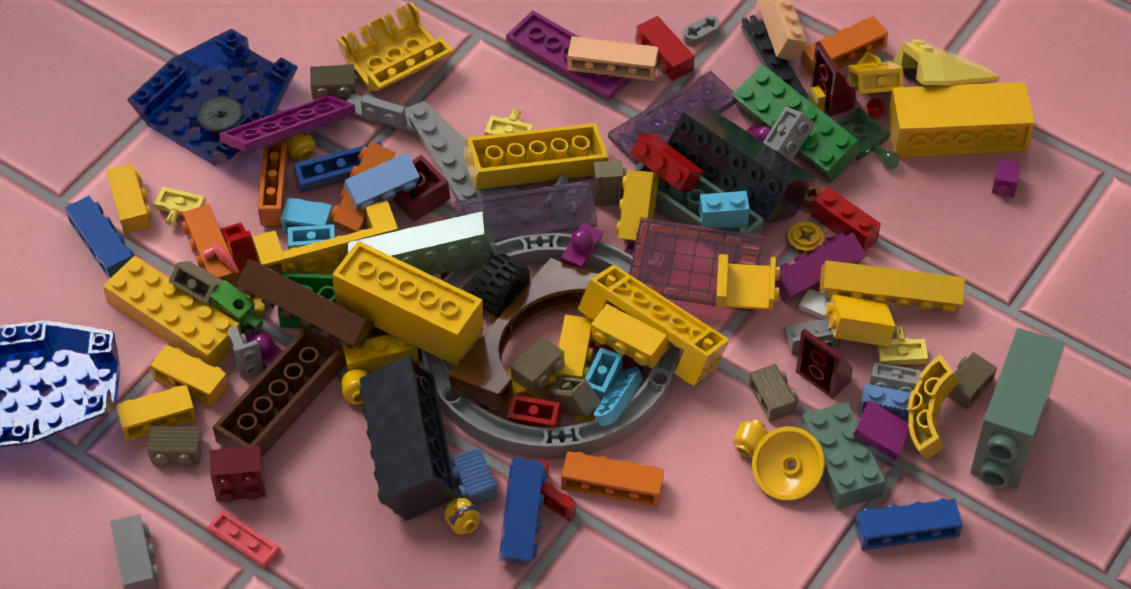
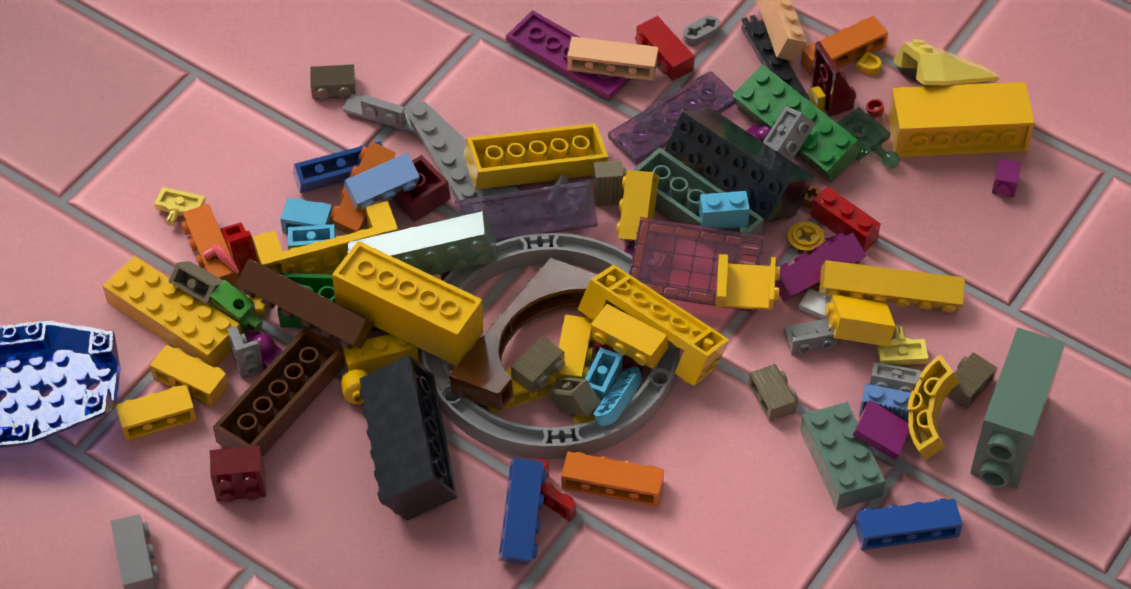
(99, 235): blue brick -> none
(129, 198): yellow brick -> none
(175, 445): dark tan brick -> none
(210, 70): clear blue wedge -> none
(220, 114): pearl dark grey wheel -> none
(243, 539): coral tile -> none
(273, 183): orange brick -> none
(287, 123): magenta plate -> none
(301, 146): yellow head -> none
(392, 51): yellow slope -> none
(462, 516): yellow head -> none
(474, 477): medium blue brick -> none
(500, 283): black tyre -> none
(507, 125): light yellow plate -> none
(535, 412): red brick -> none
(581, 246): magenta tile -> none
(666, 162): red brick -> none
(748, 437): yellow head -> none
(774, 457): yellow dish -> none
(822, 365): dark red slope -> none
(875, 77): yellow panel -> none

